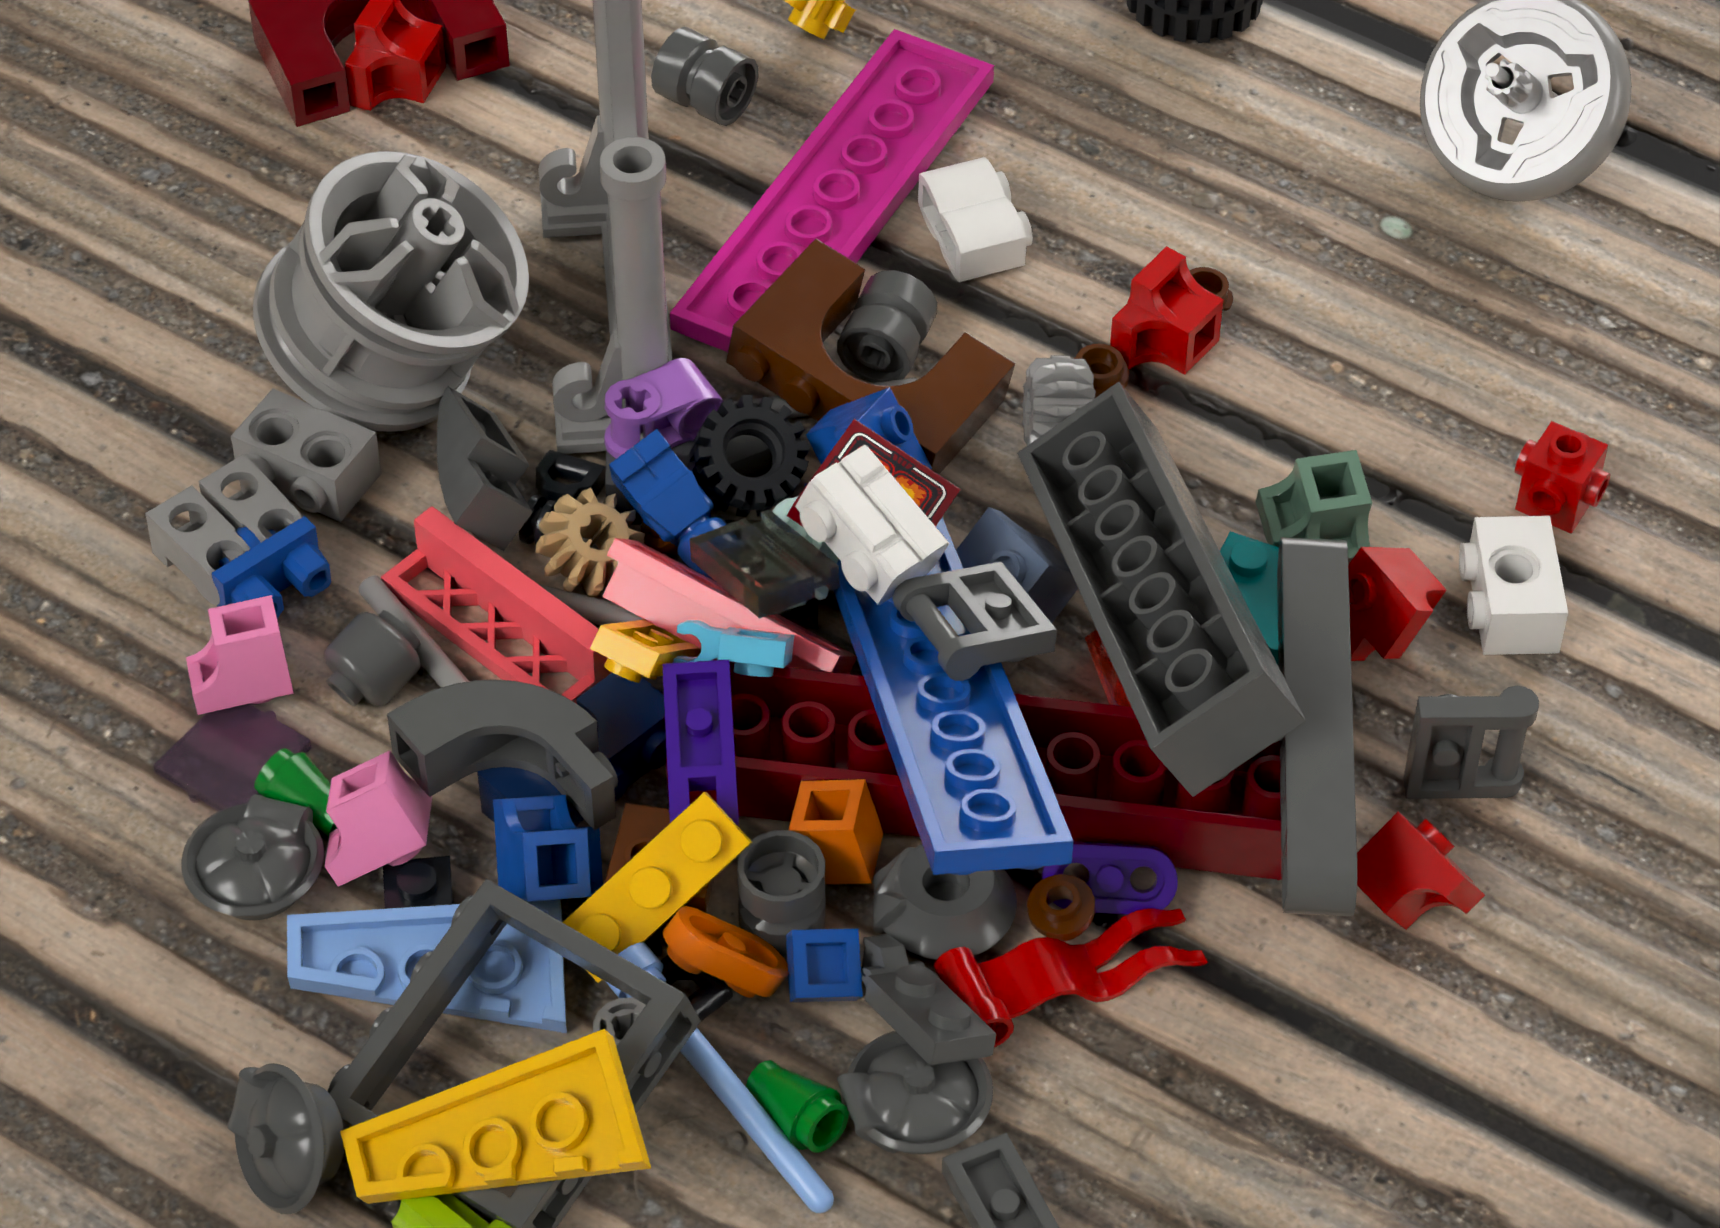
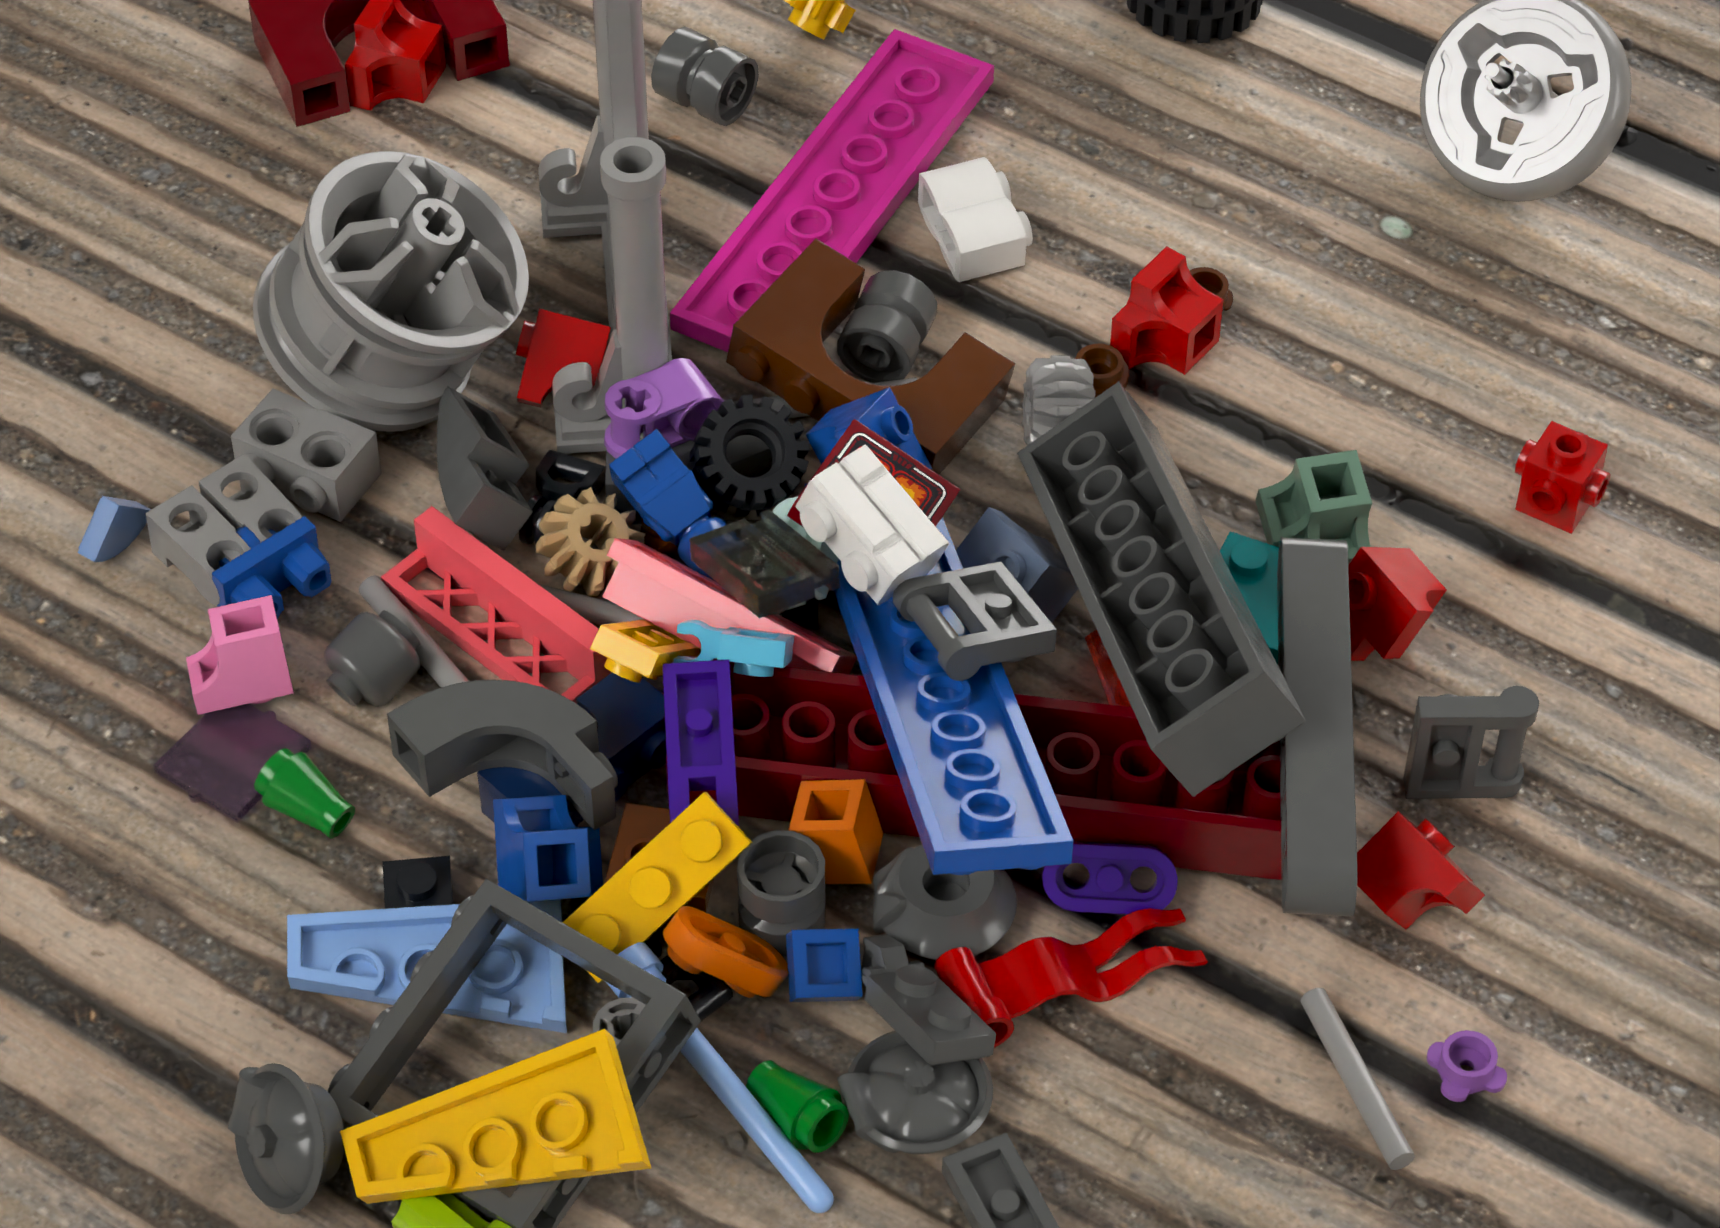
(112, 528): none -> medium blue tile
(253, 858): dark grey piece -> none
(377, 817): bright pink brick -> none
(553, 344): none -> red brick
(1063, 923): reddish brown plate -> none
(1357, 1079): none -> light grey bar
(1467, 1049): none -> medium lavender plate
(1514, 585): white brick -> none

